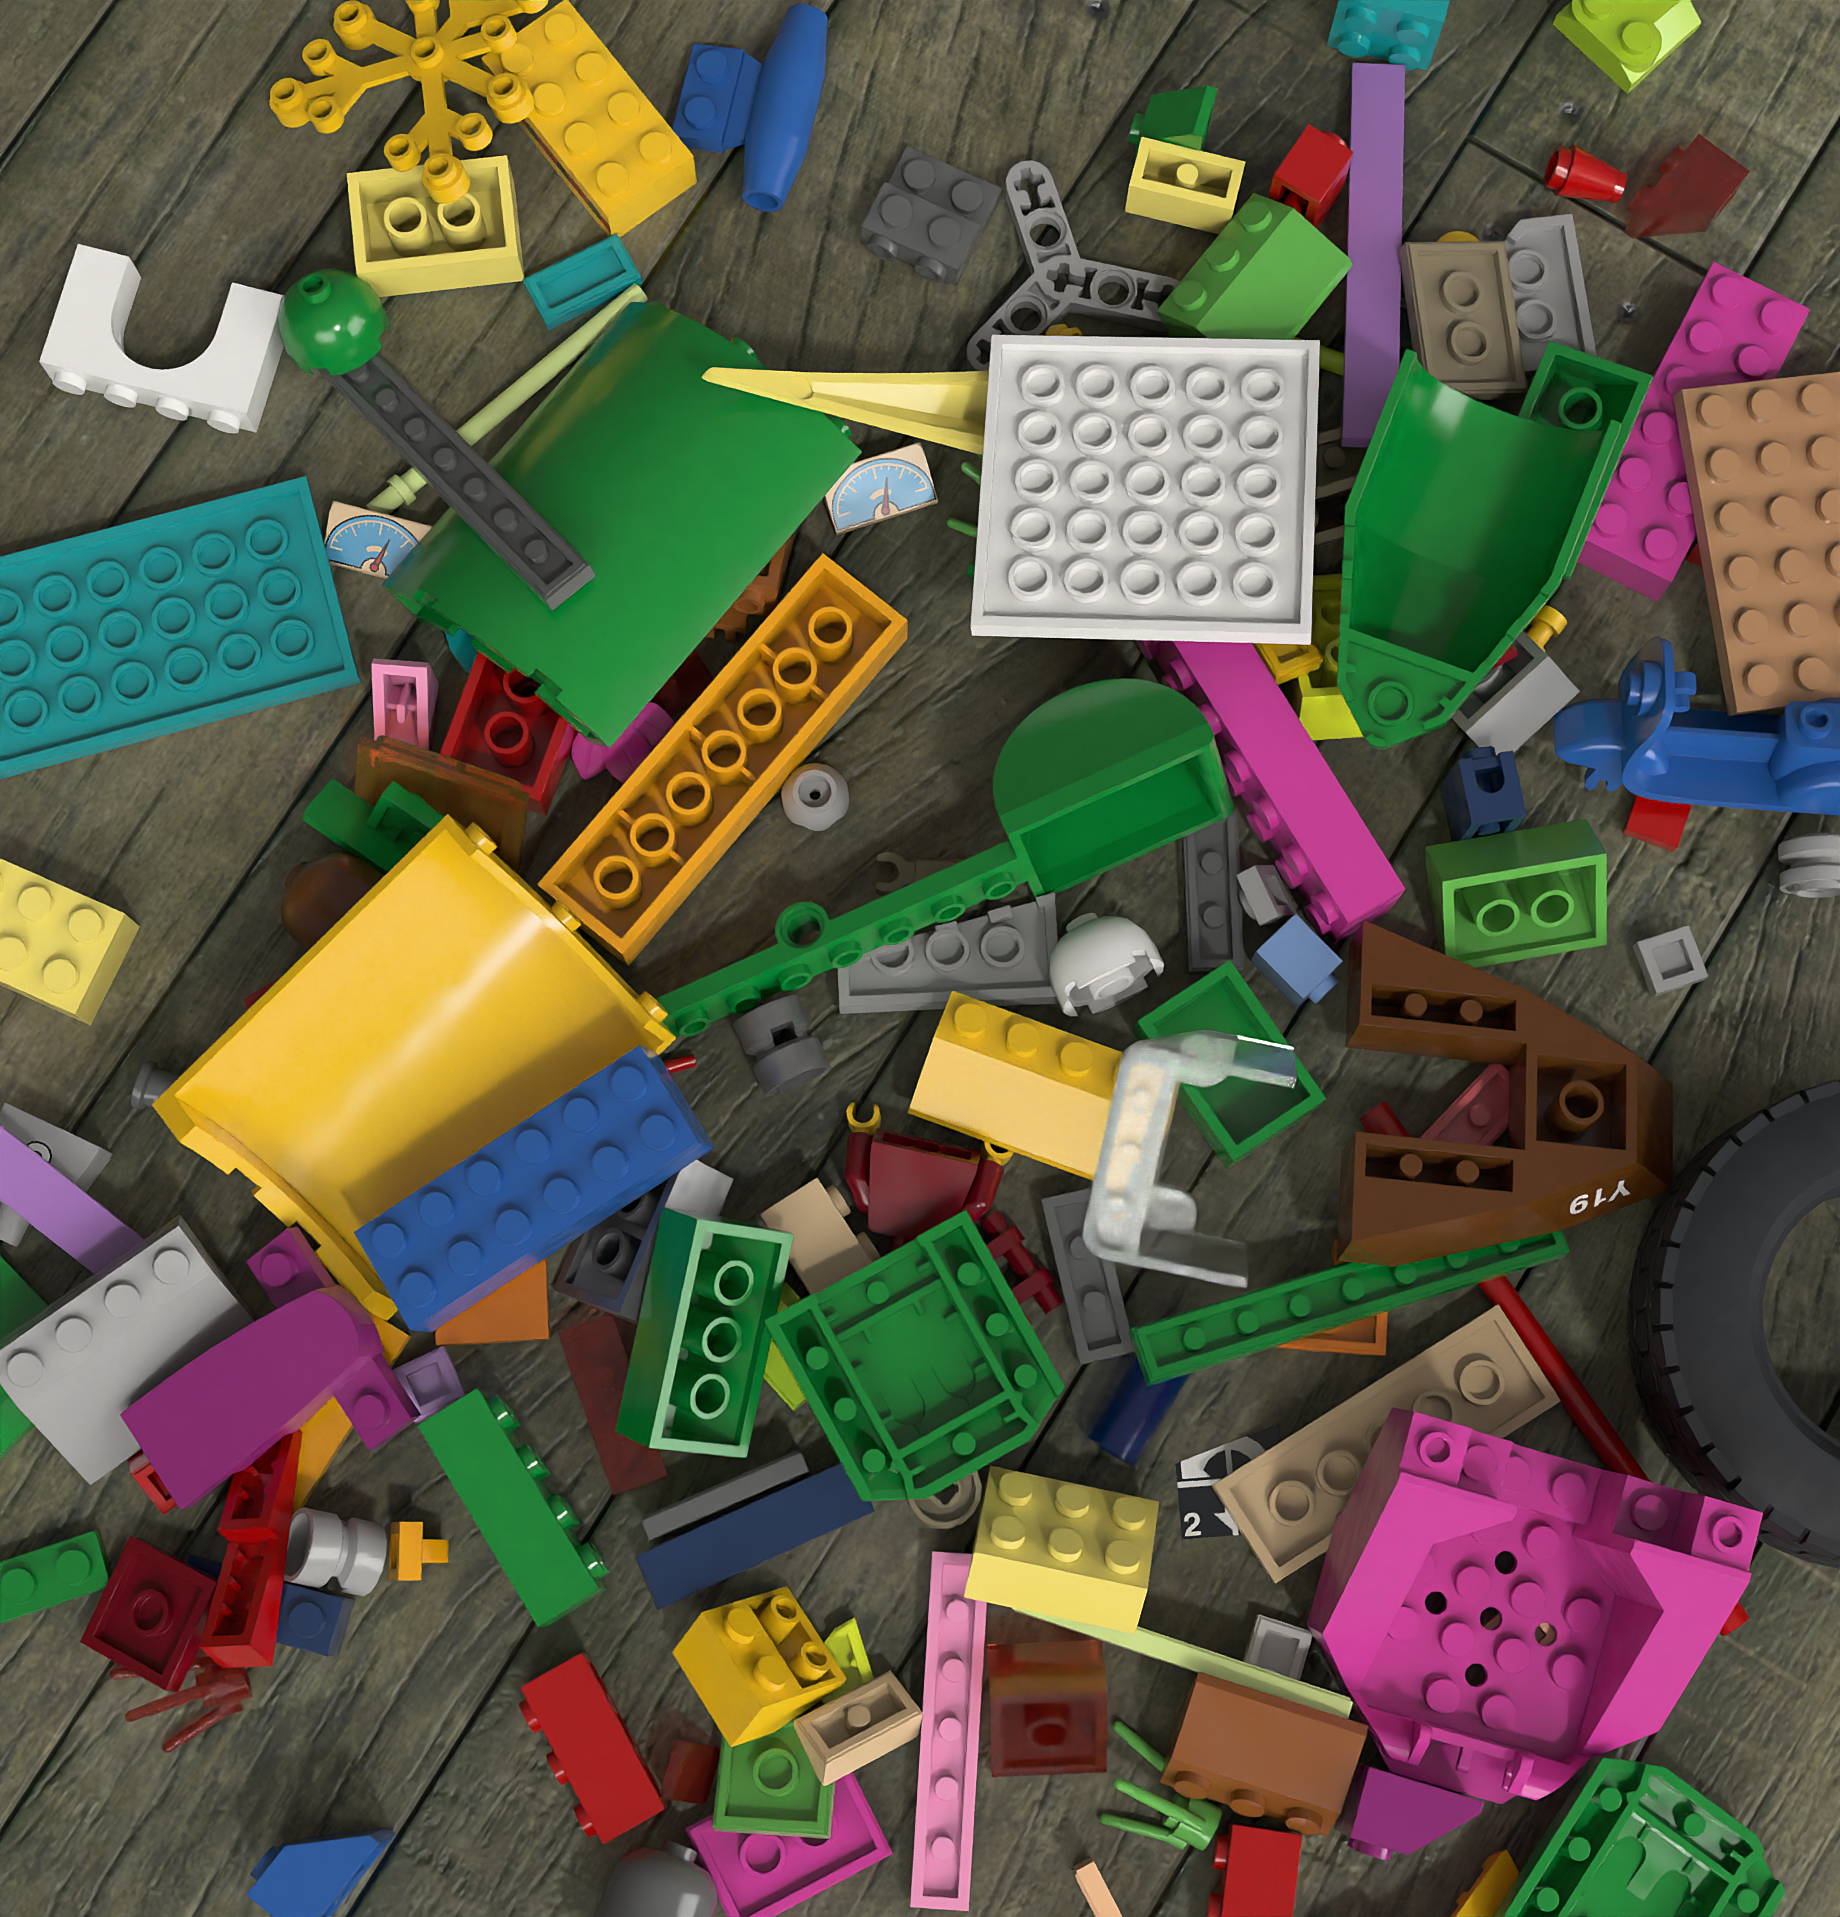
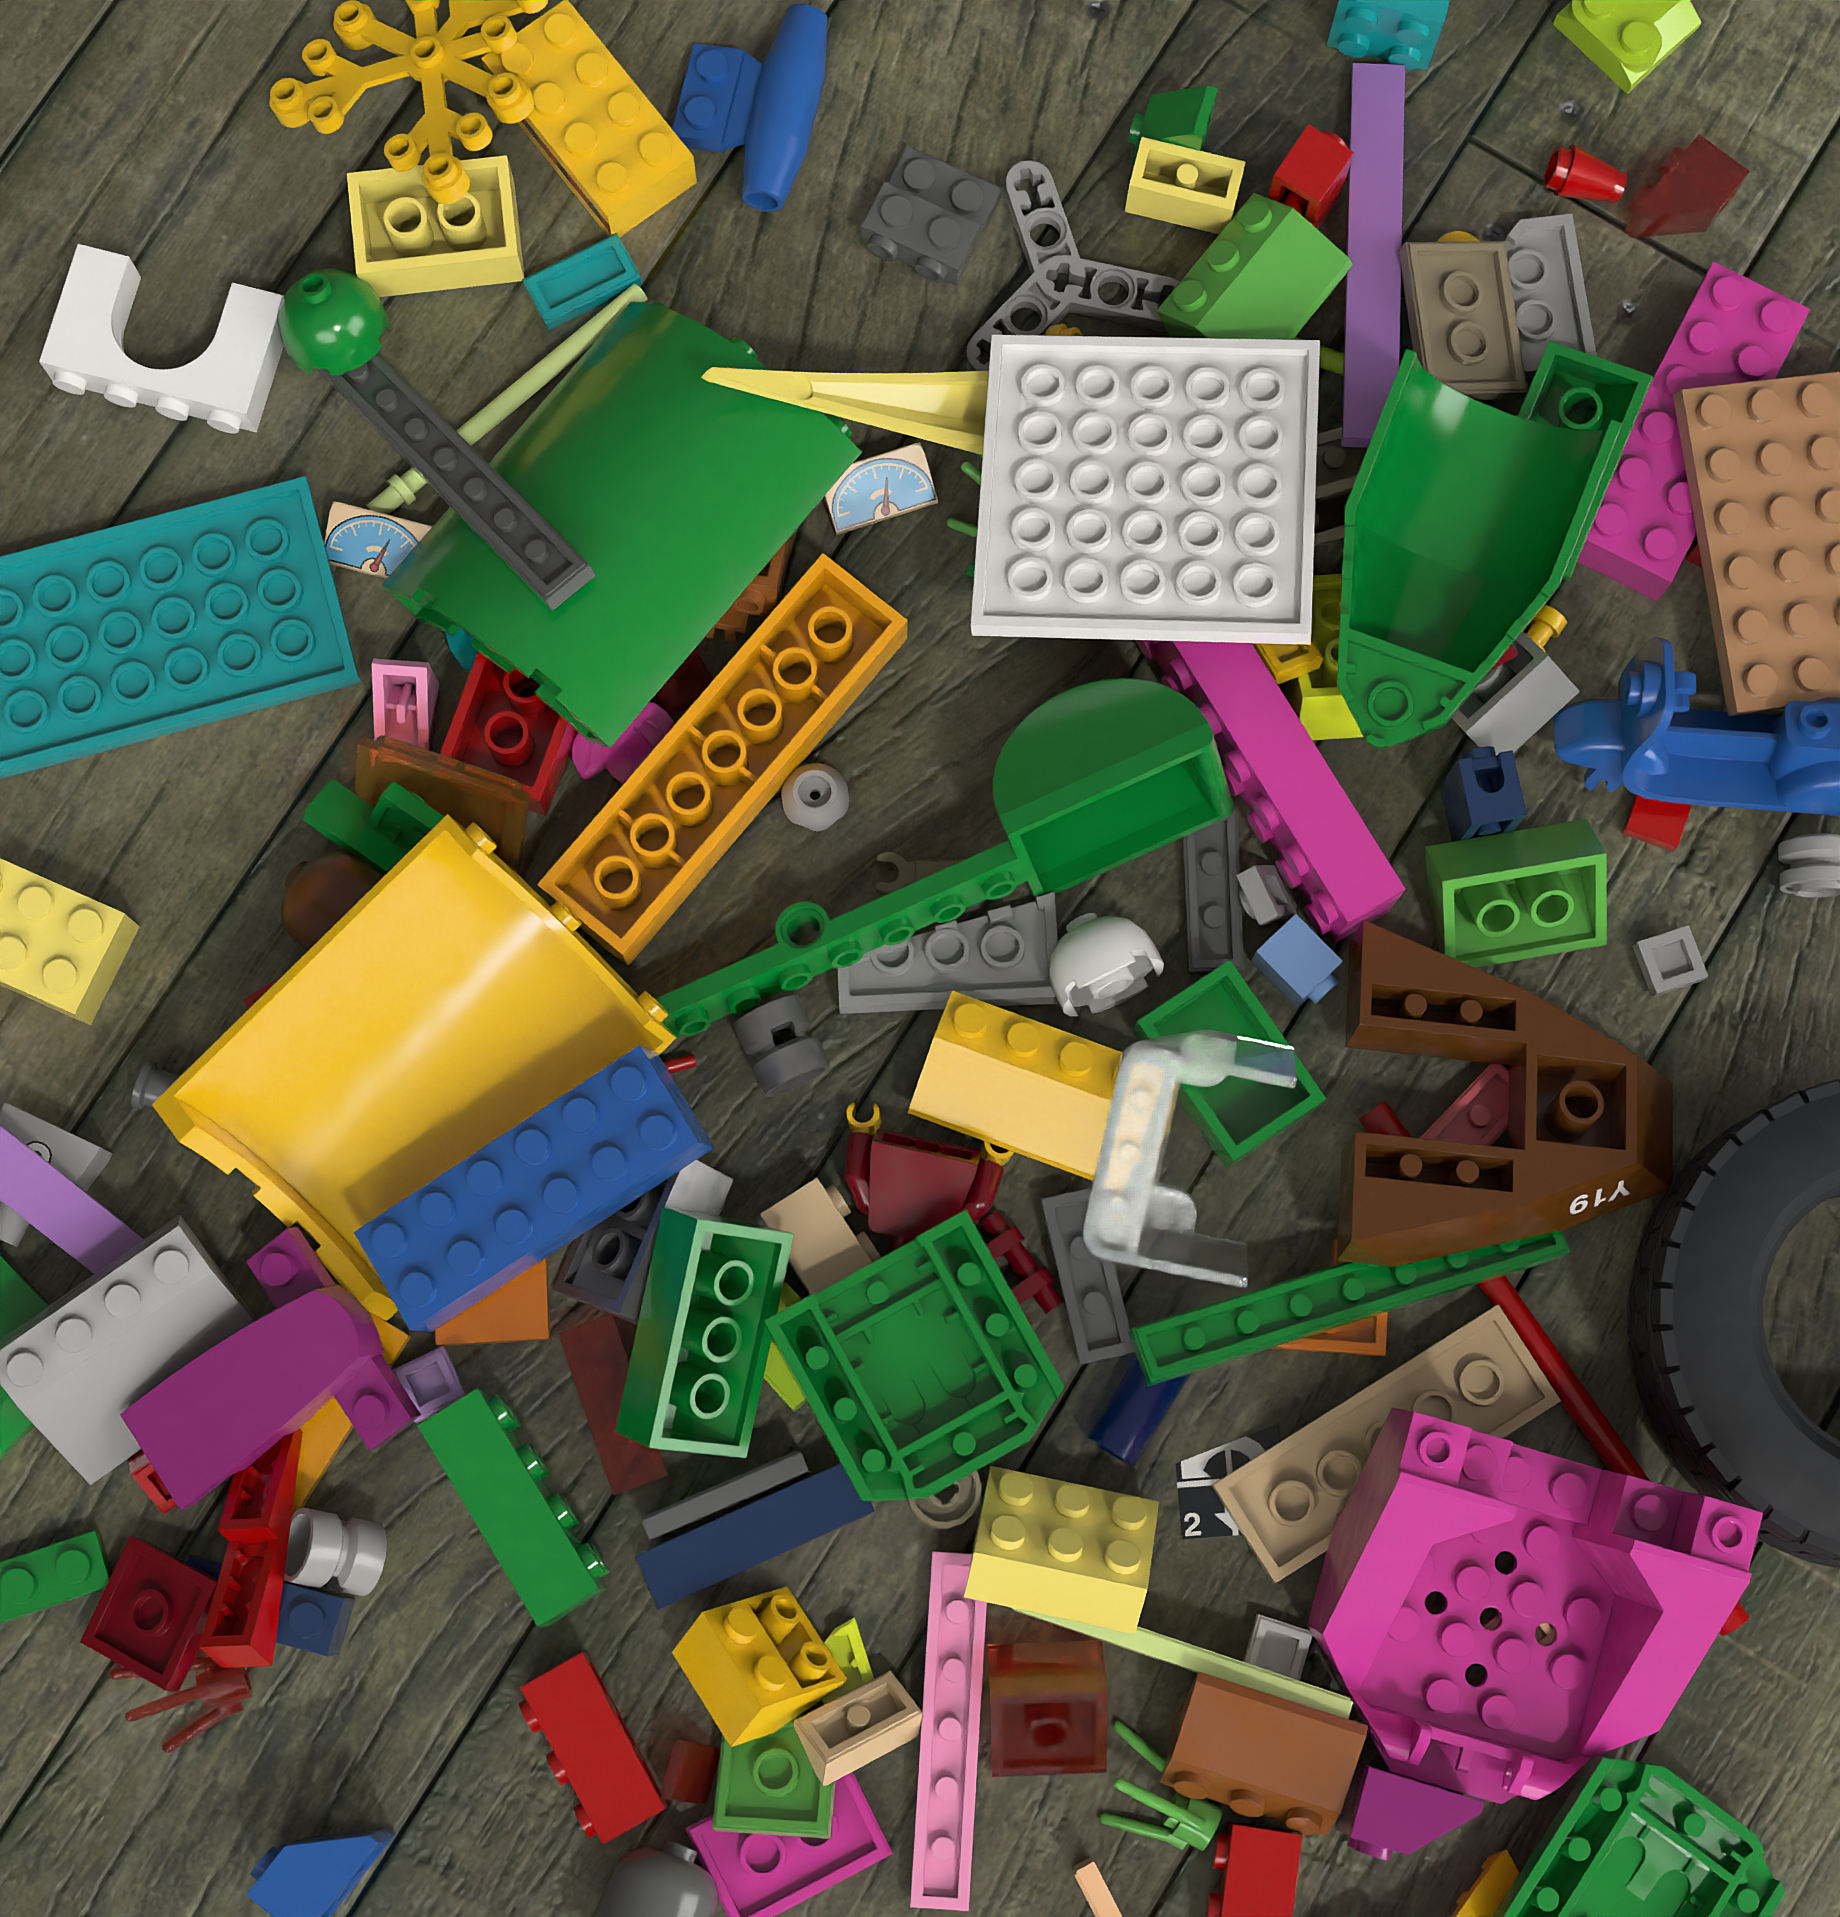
(409, 1551): light orange tile -> none

